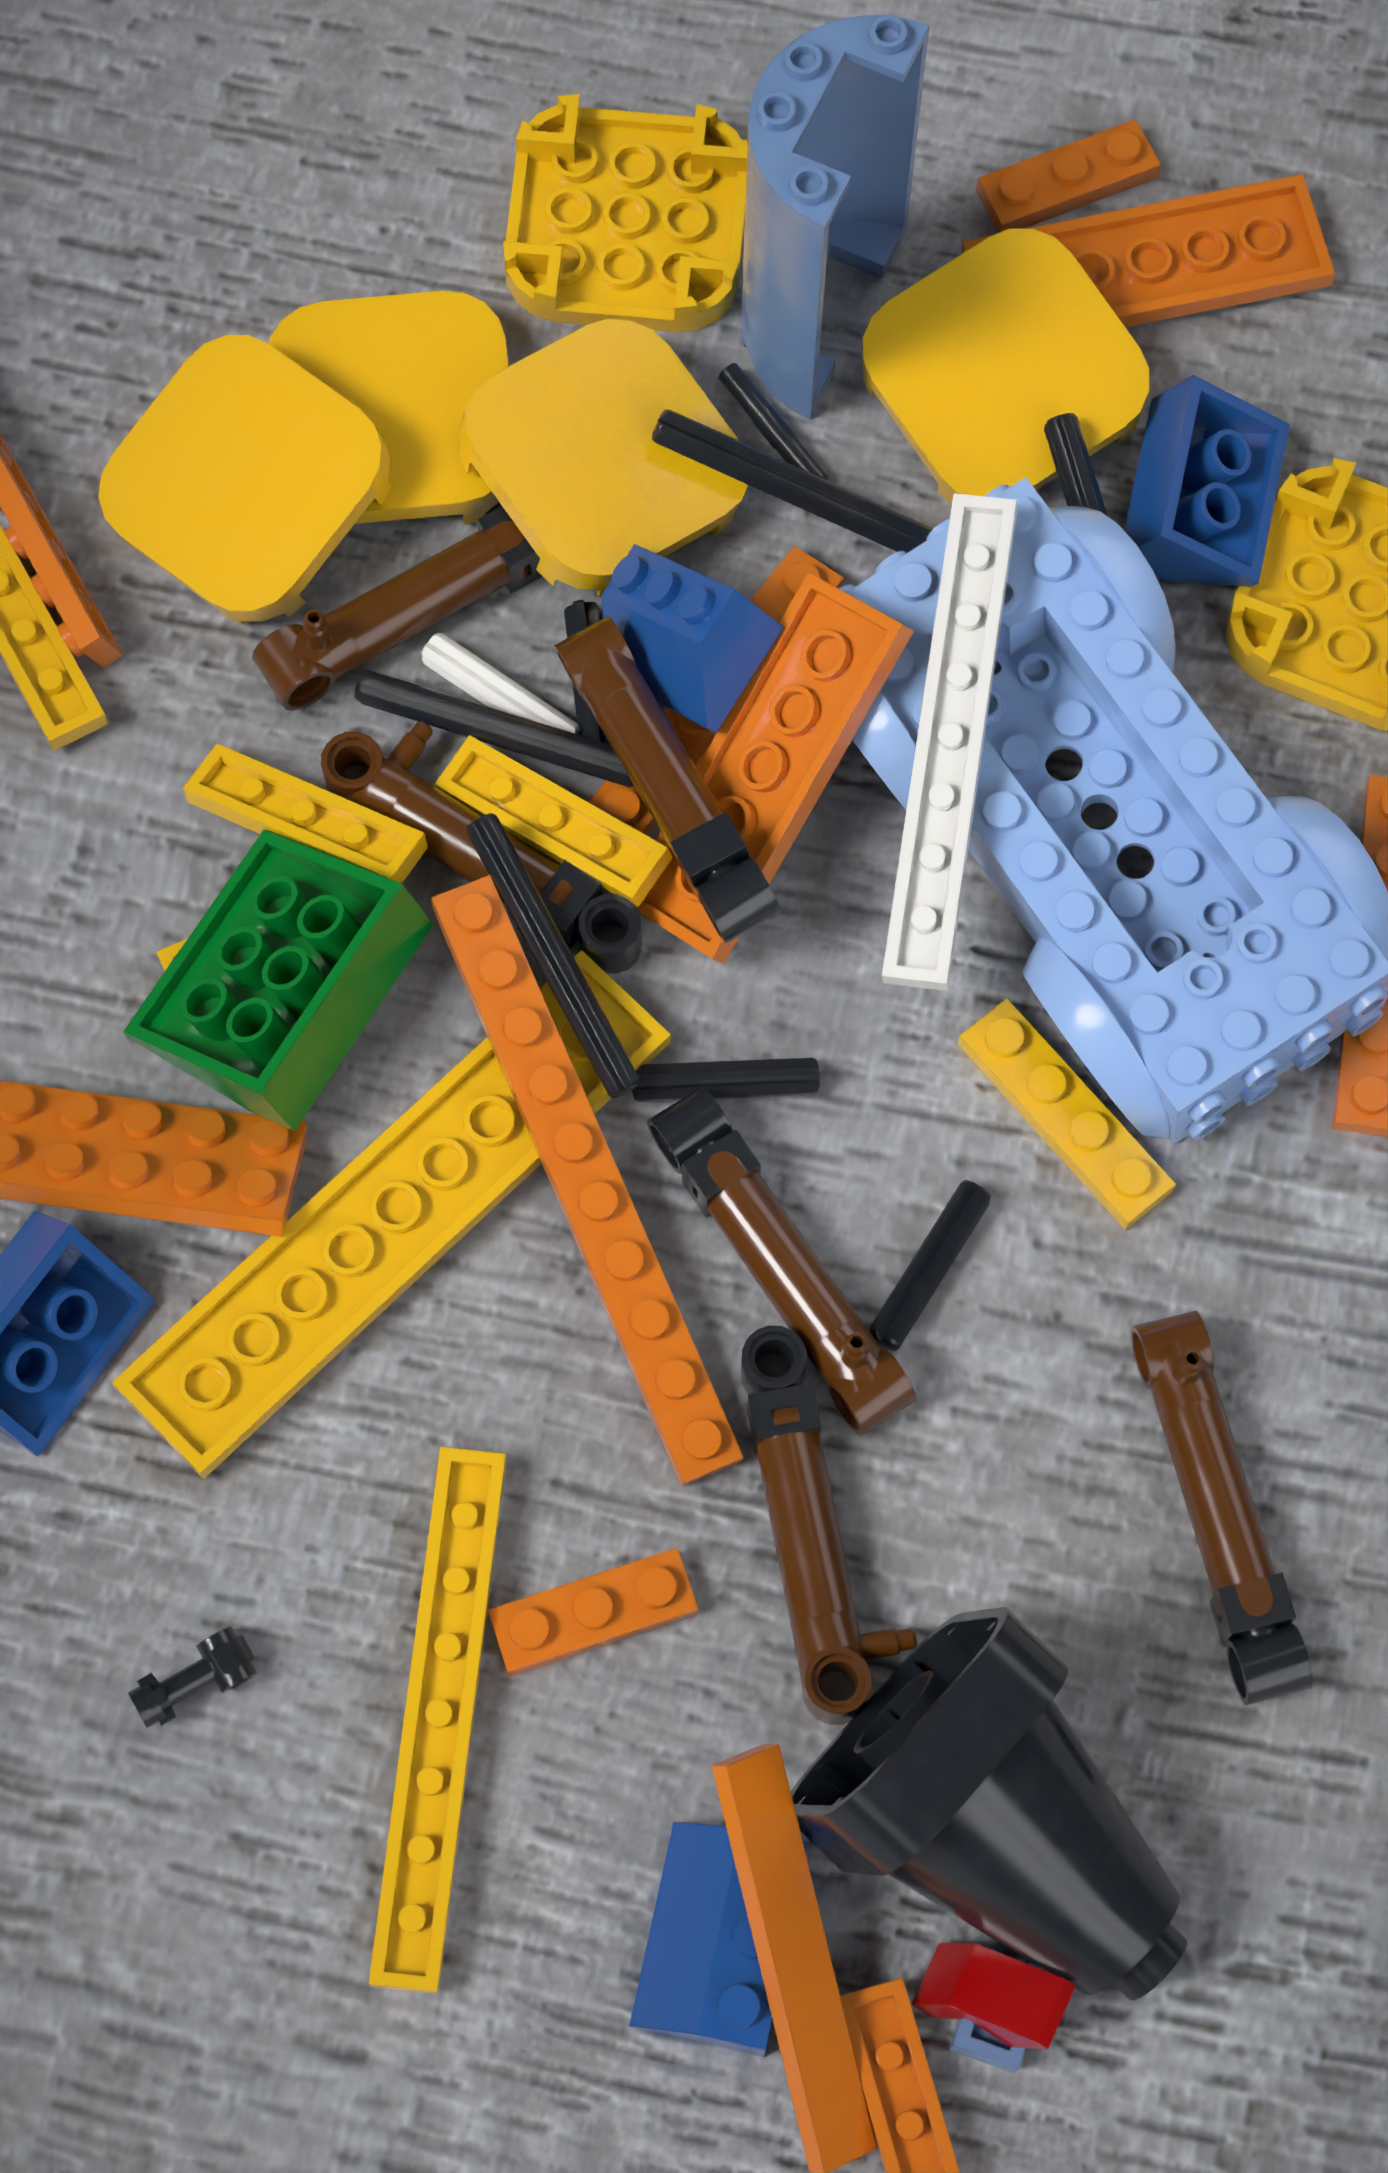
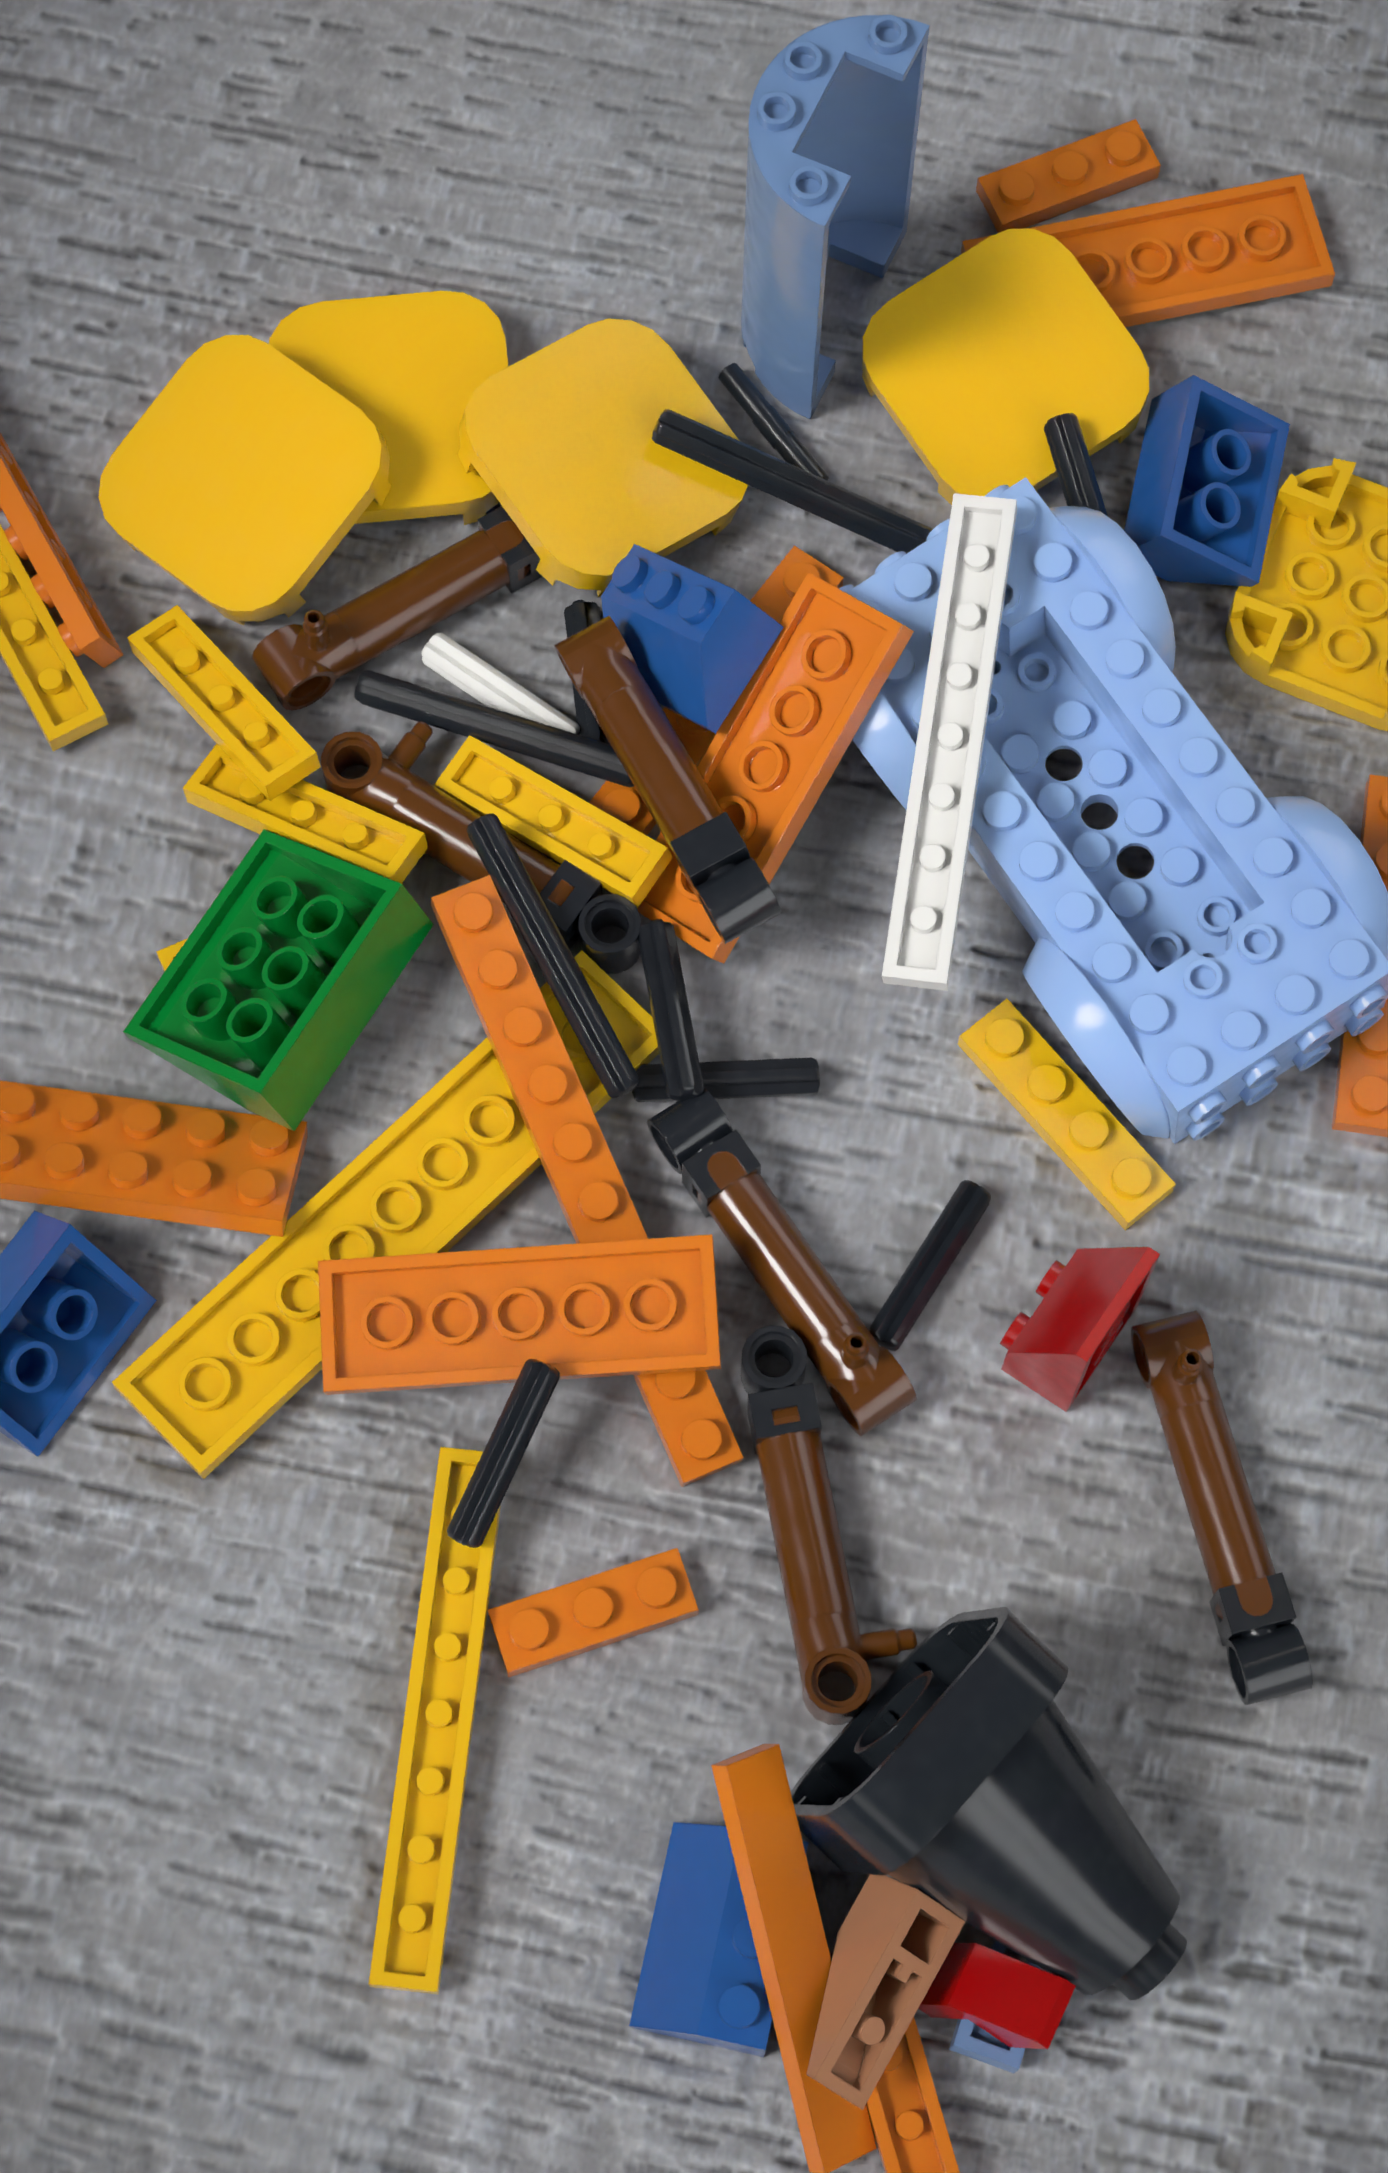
(224, 702): none -> yellow plate
(224, 1661): black bar -> none
(491, 1310): none -> orange plate
(503, 1453): none -> black axle
(626, 216): yellow tile -> none
(670, 1010): none -> black axle
(877, 1982): none -> nougat slope
(1076, 1320): none -> red slope

